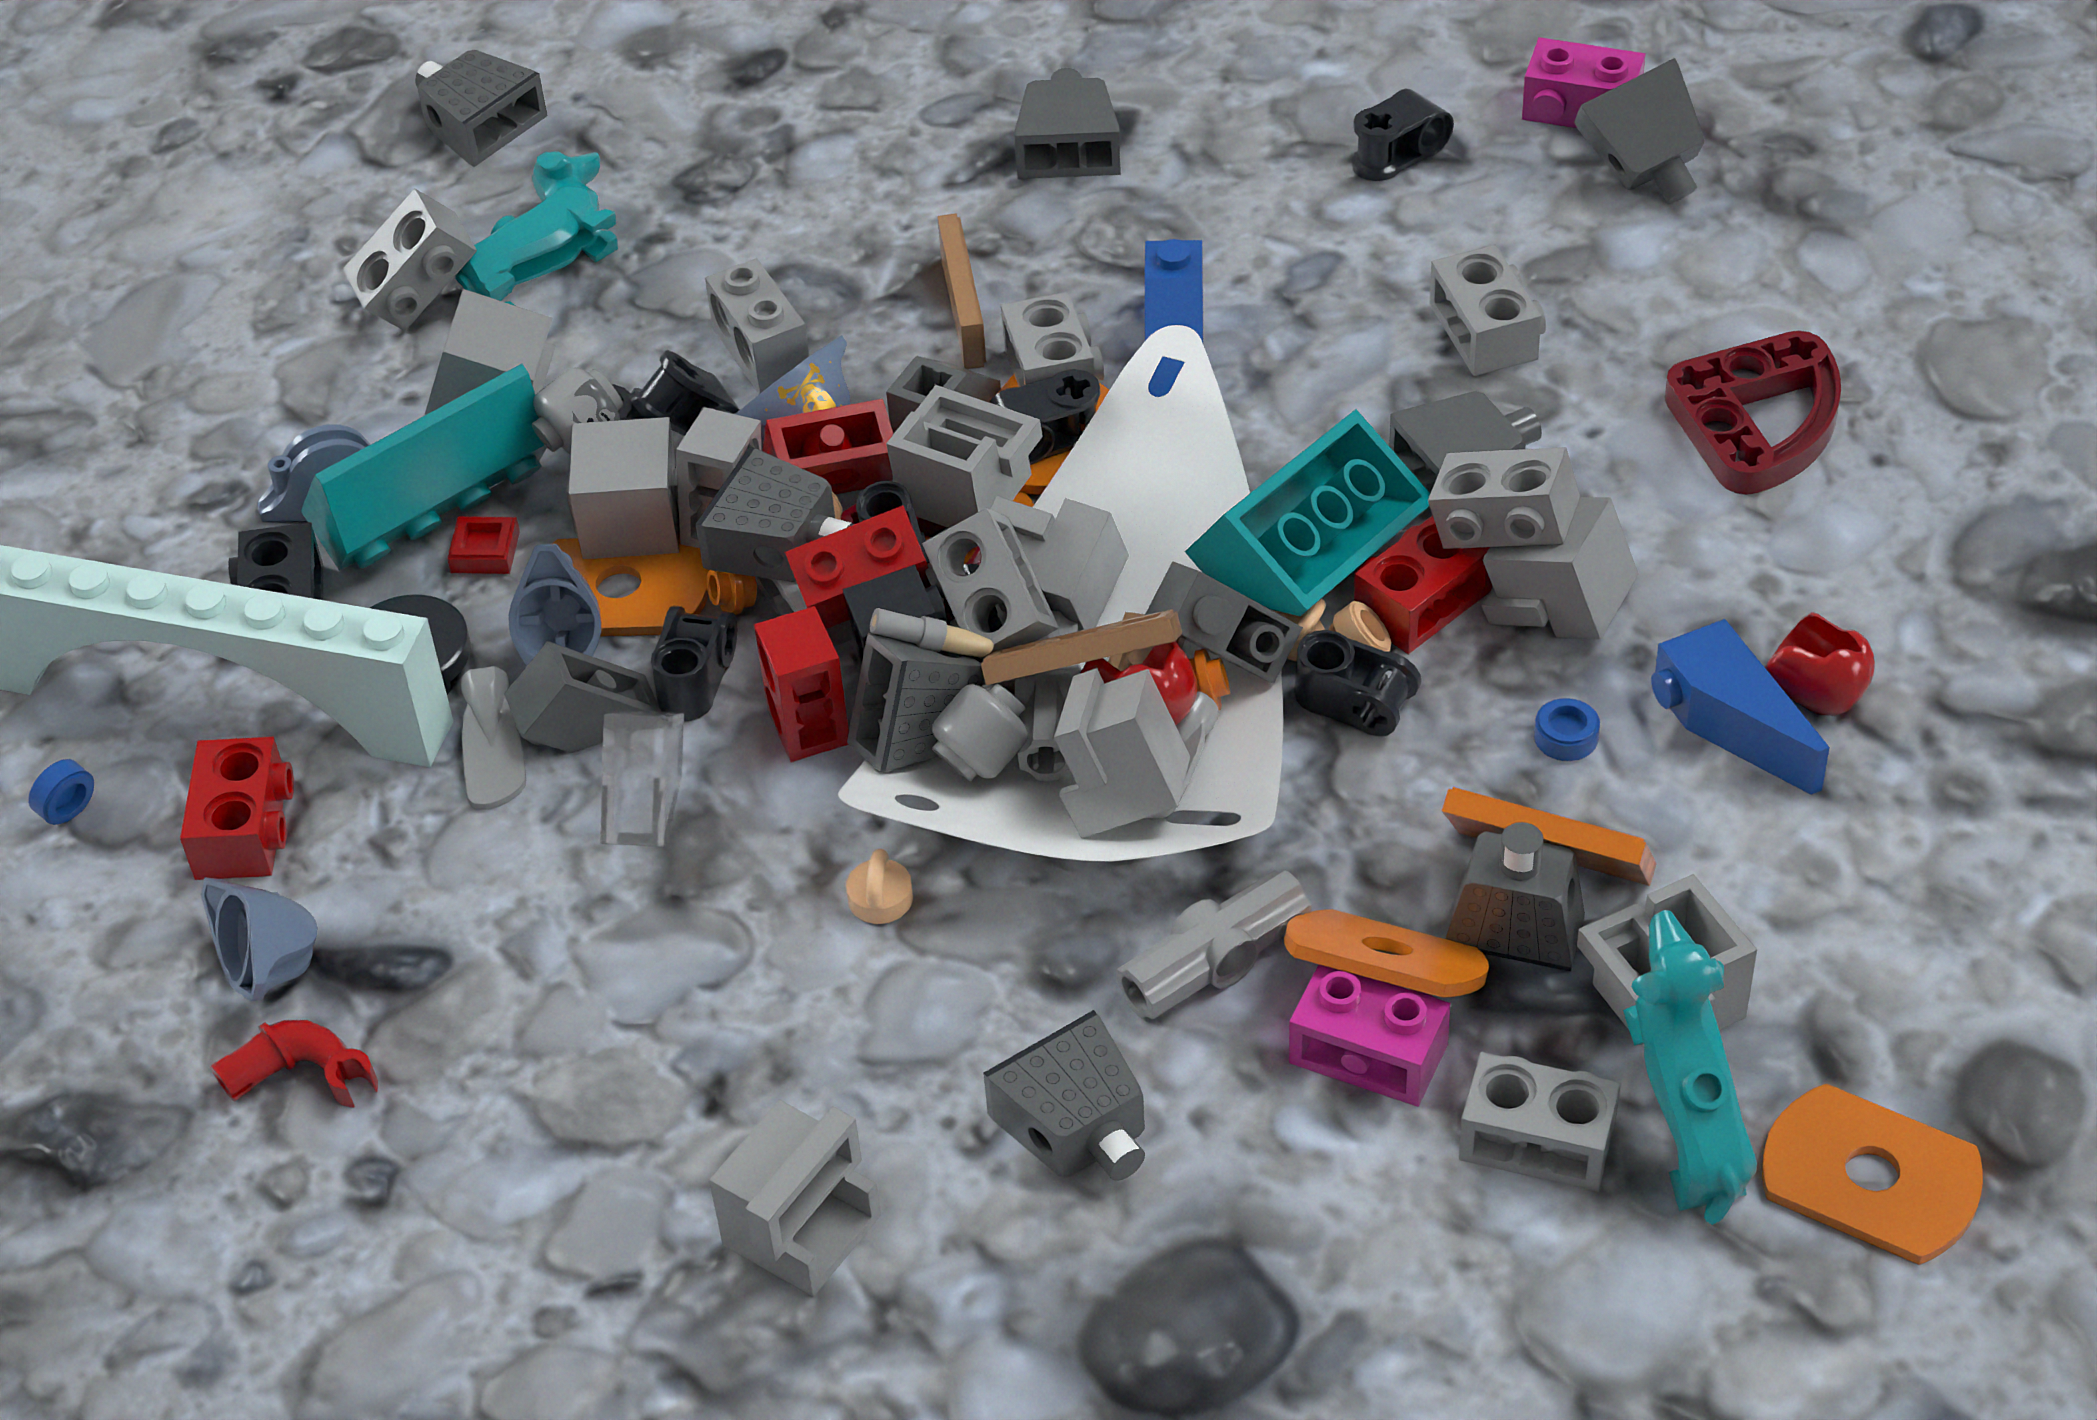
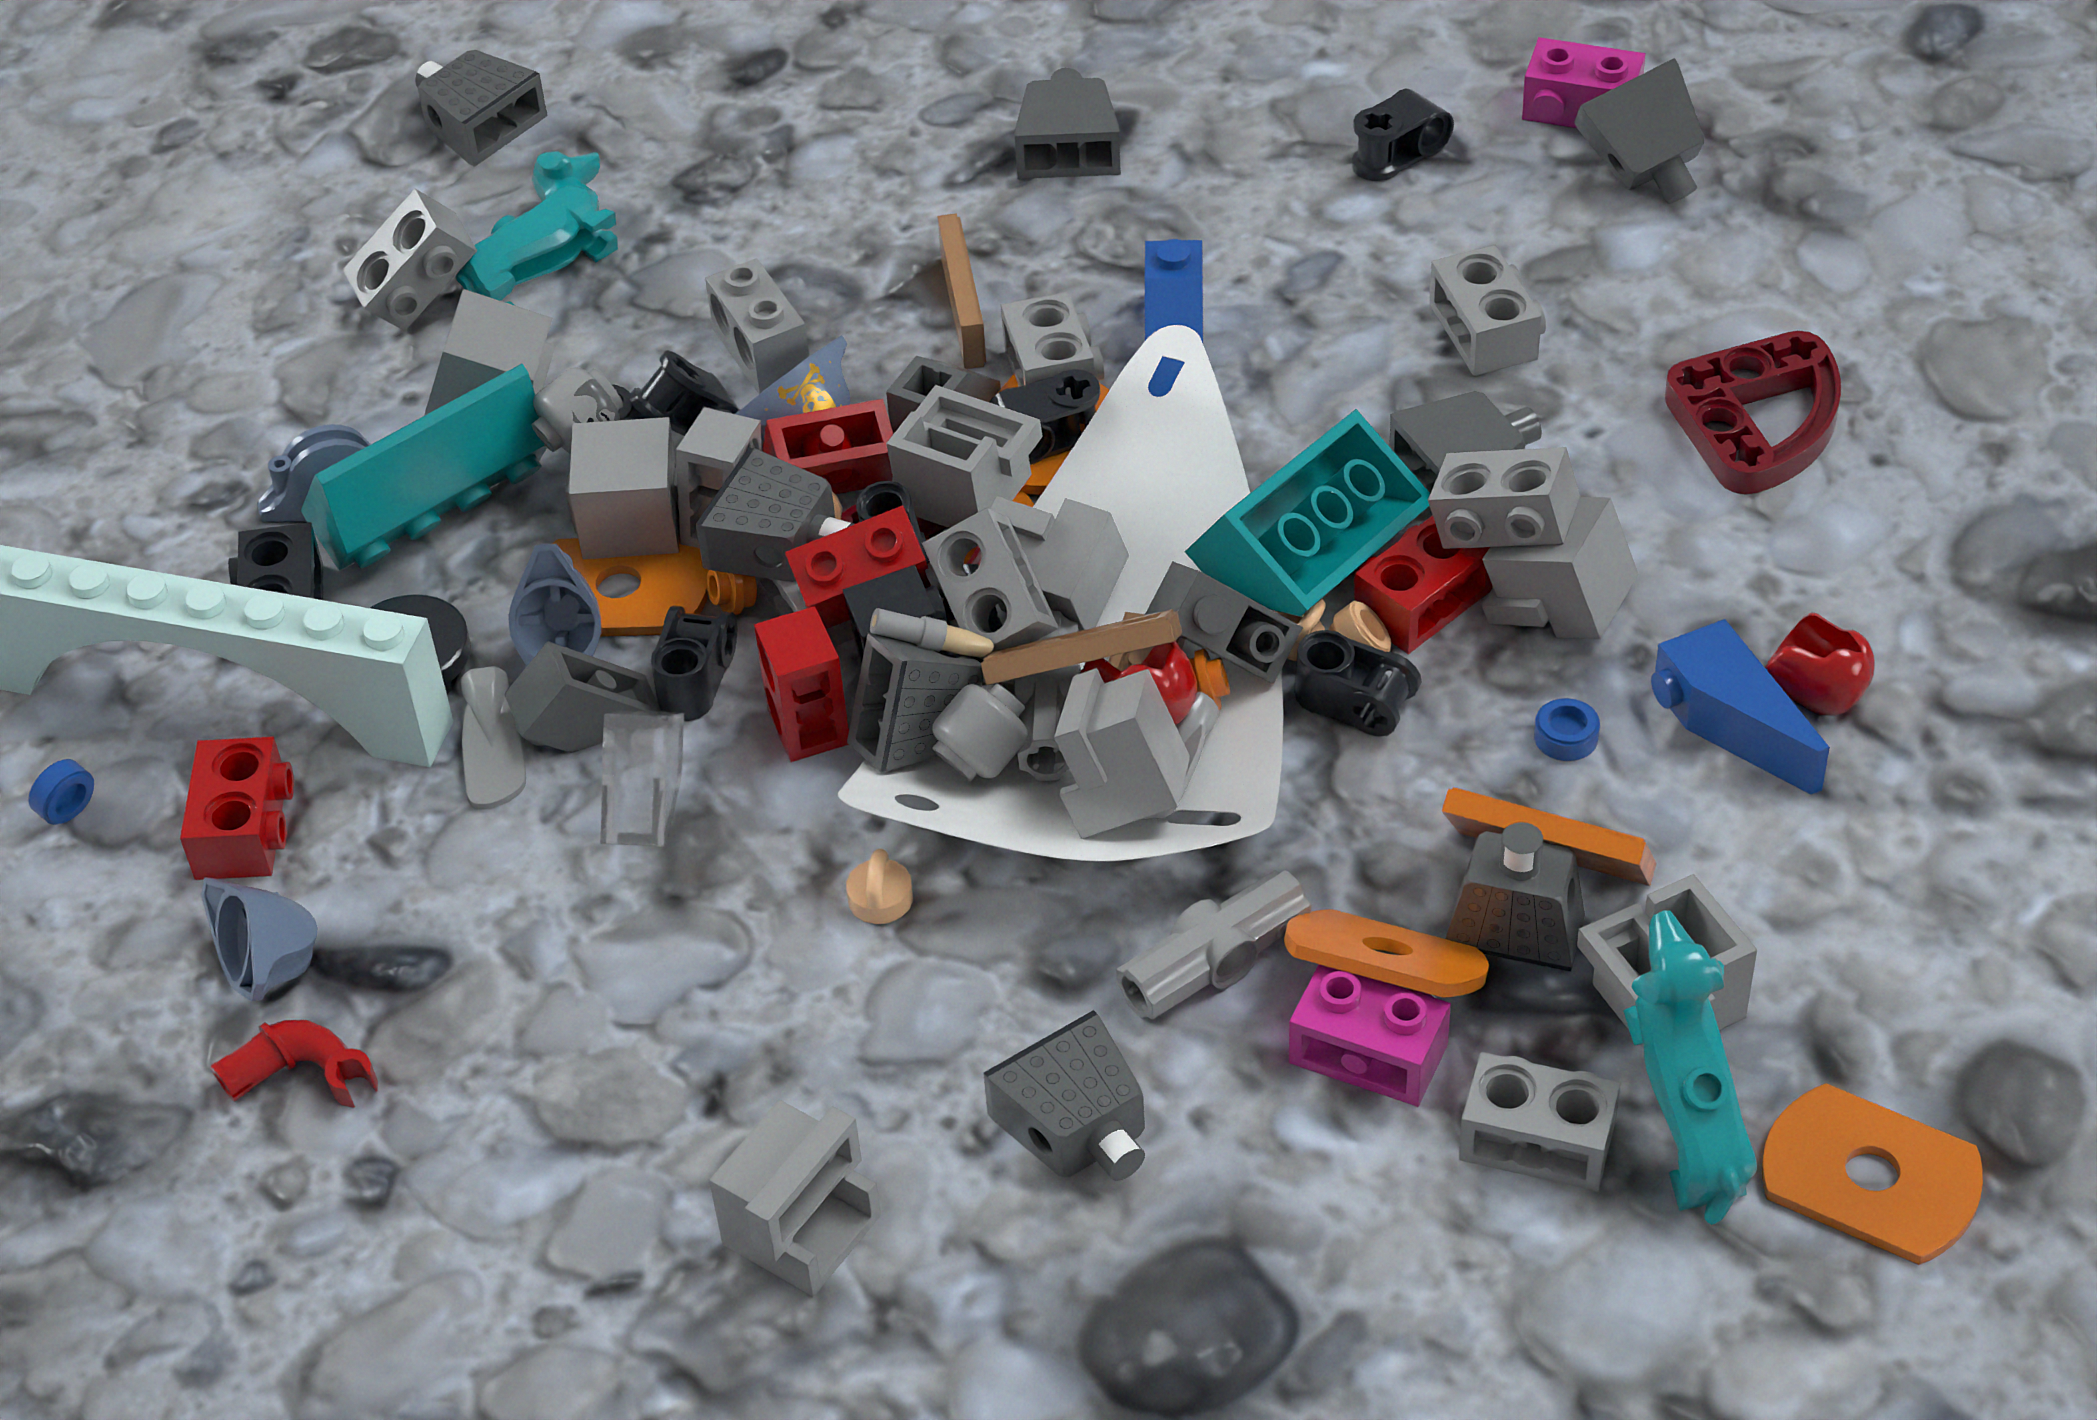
(483, 545): red tile -> none

